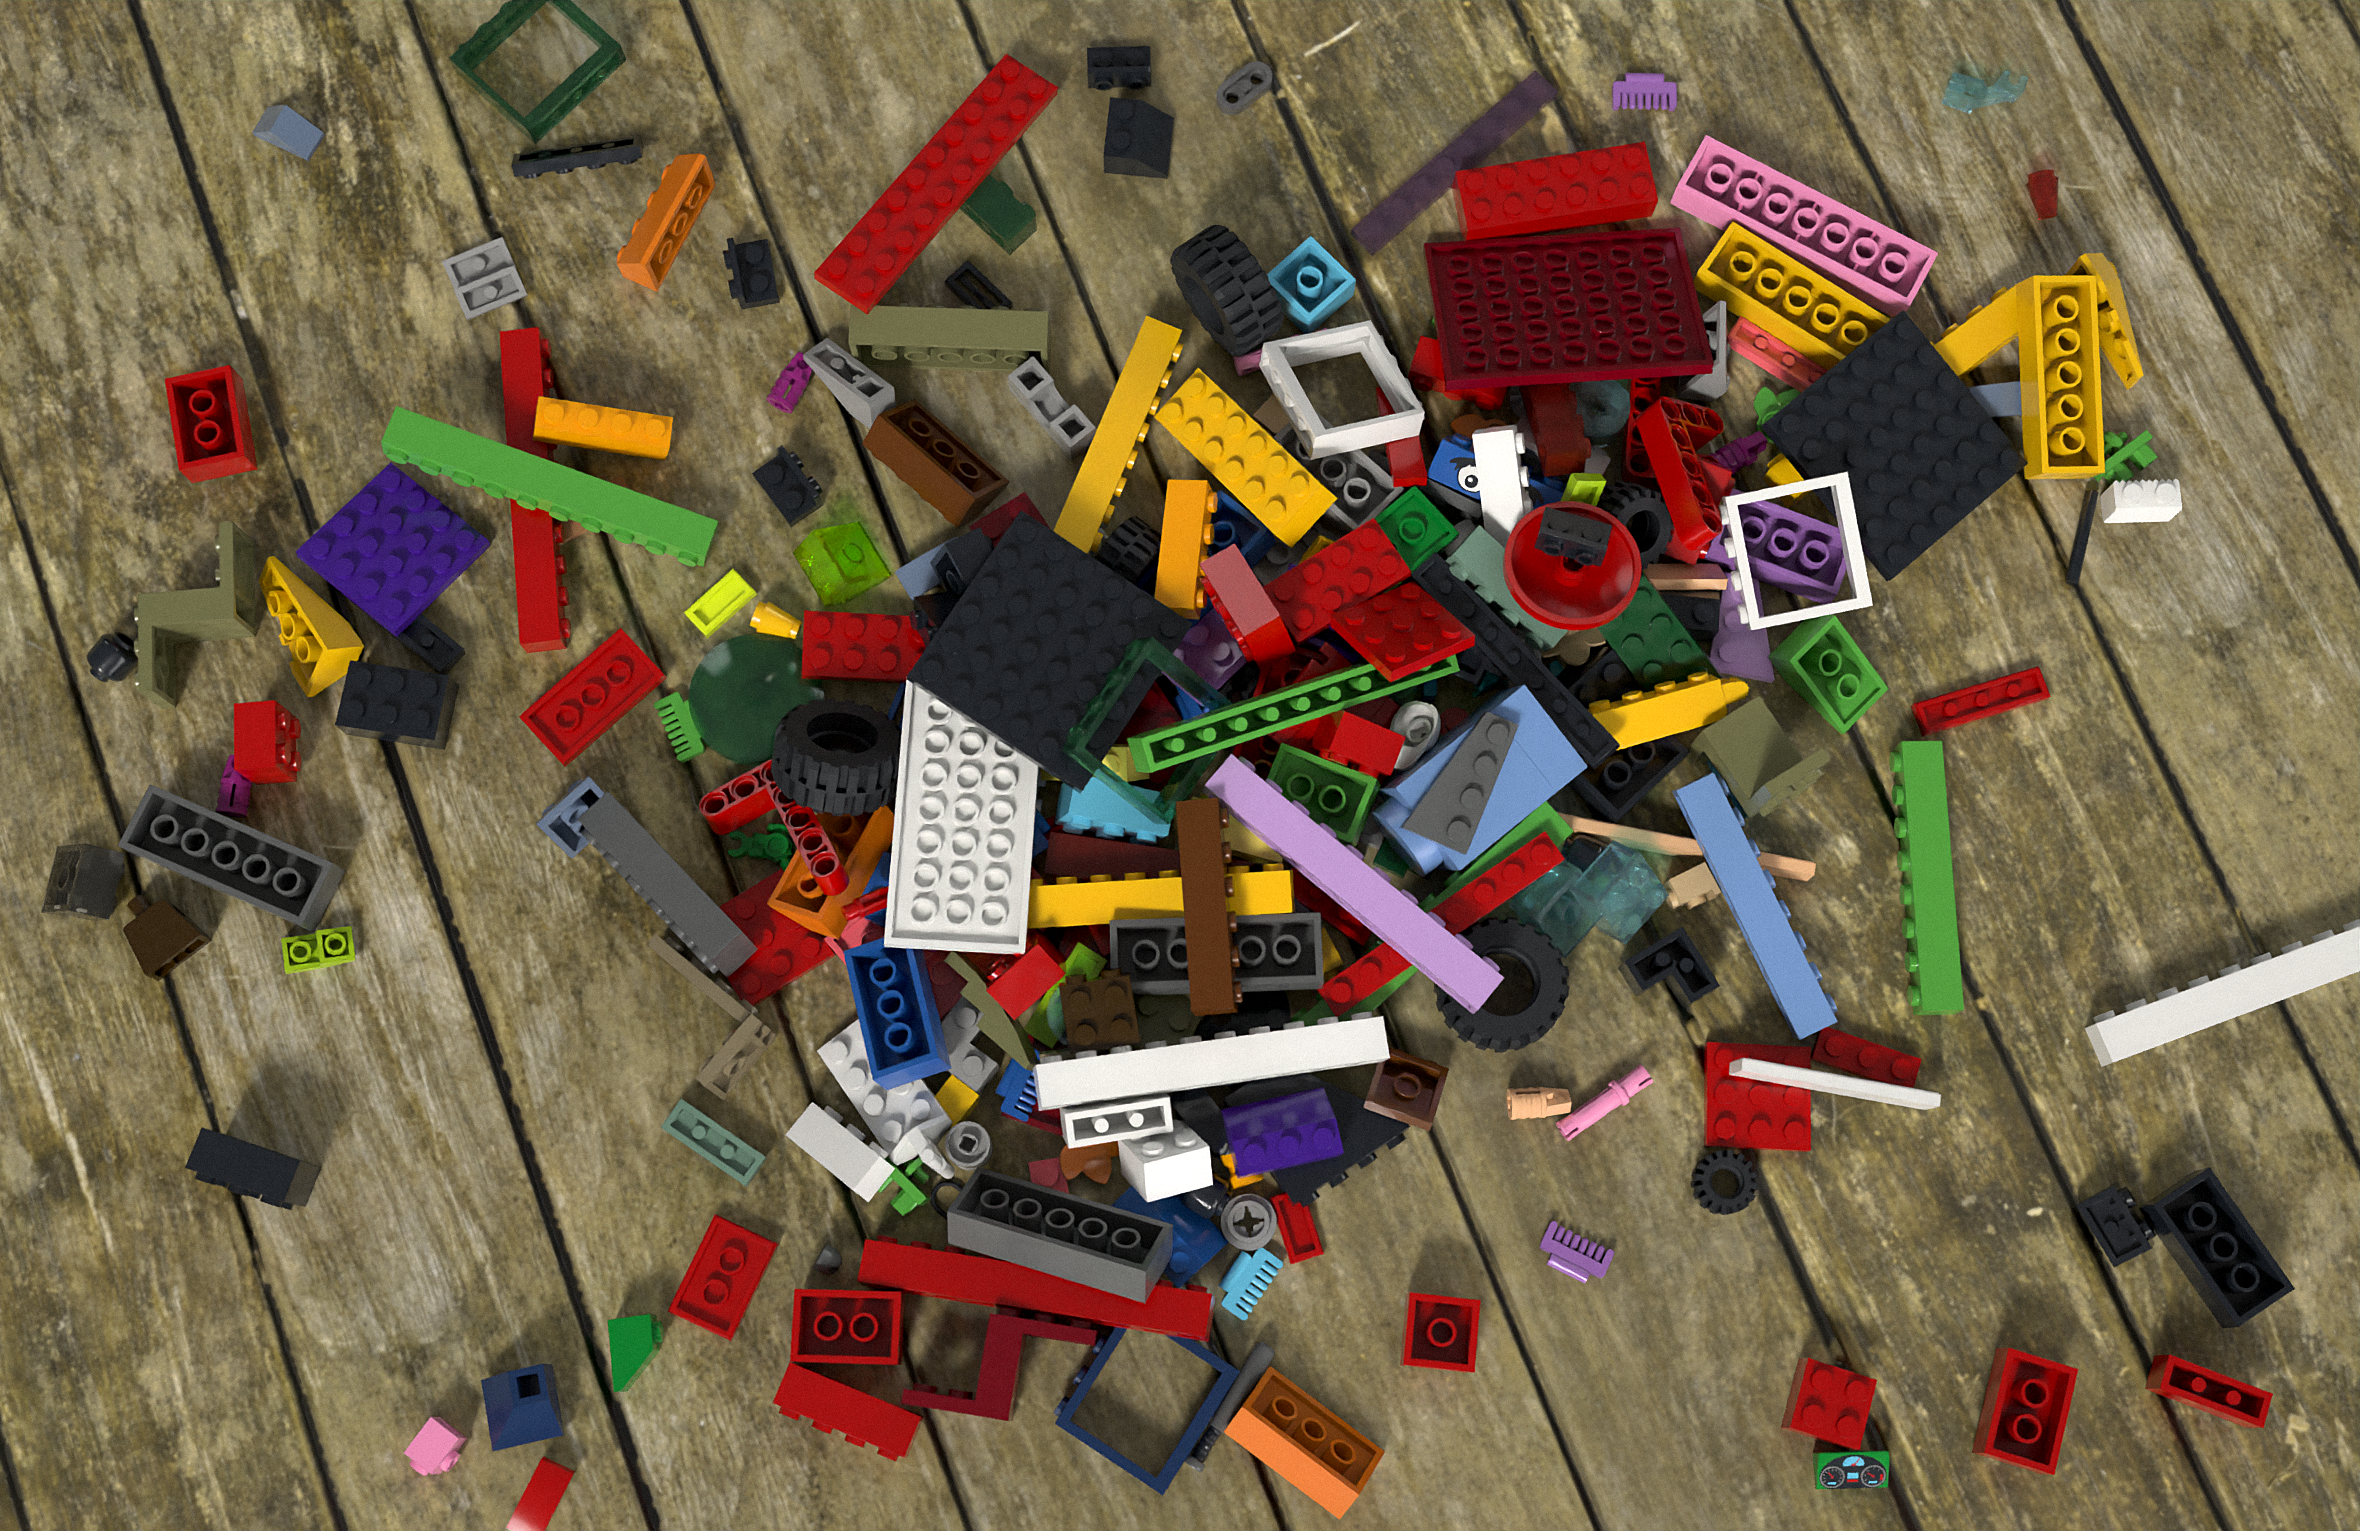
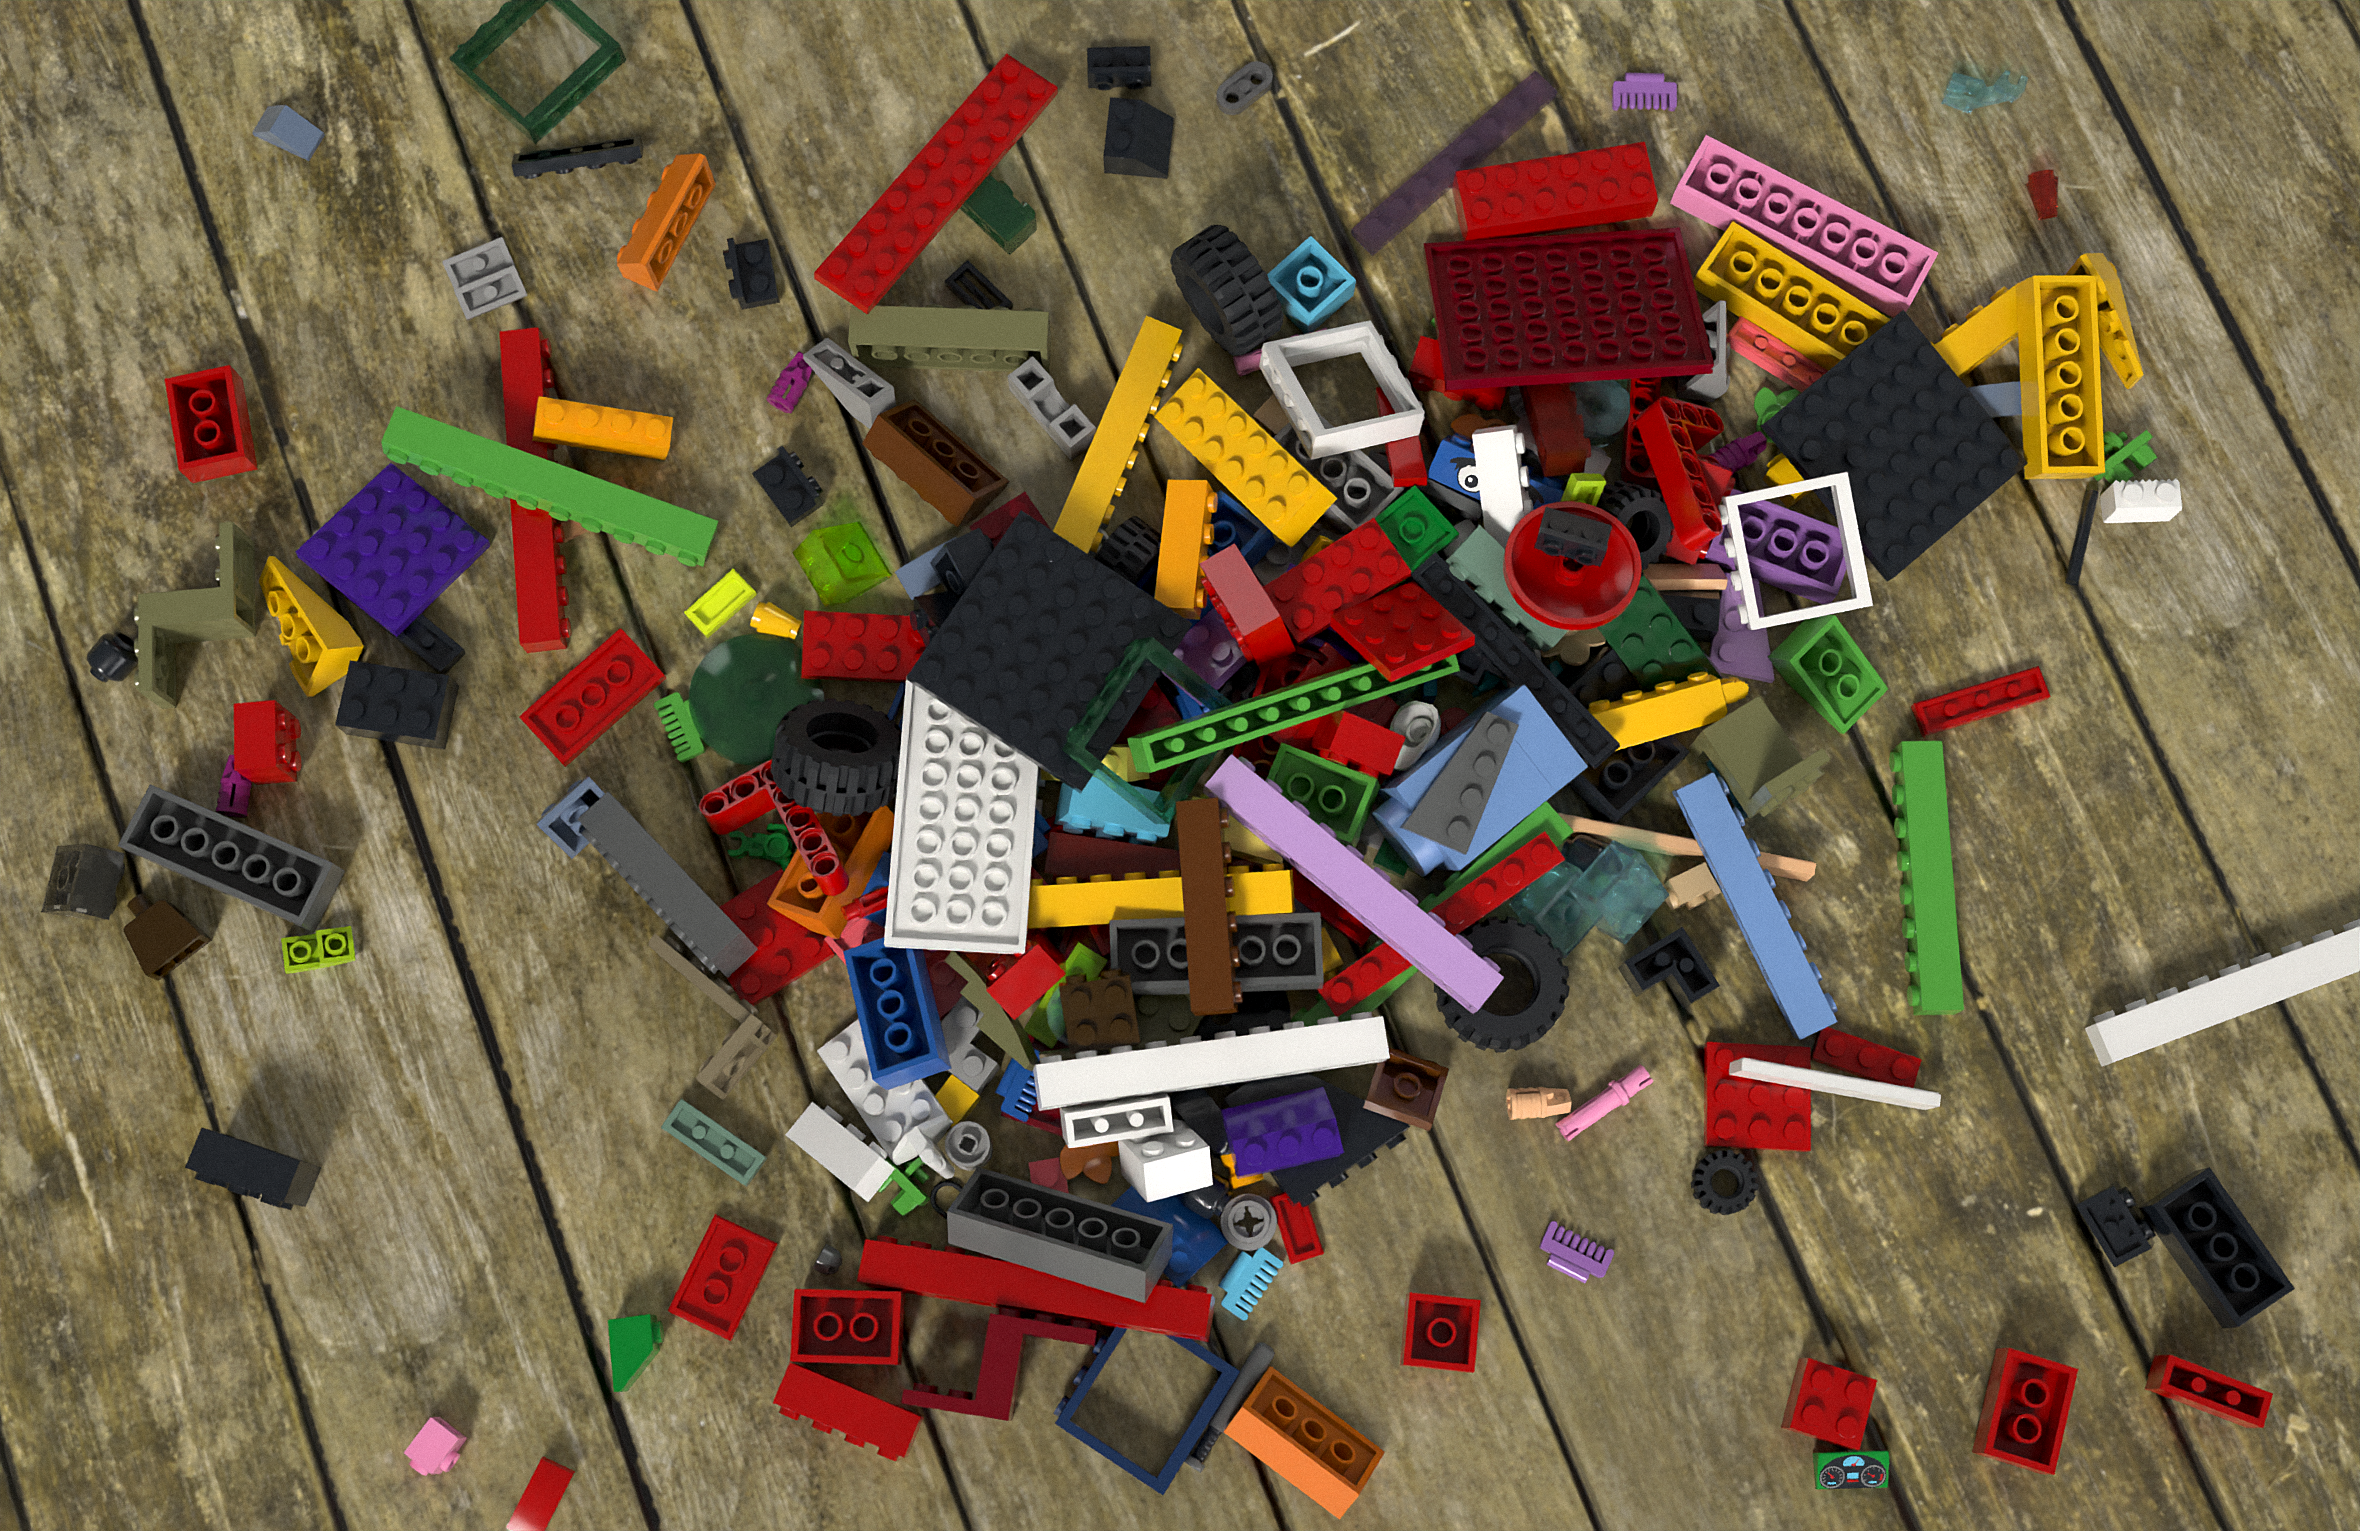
(522, 1406): dark blue slope -> none

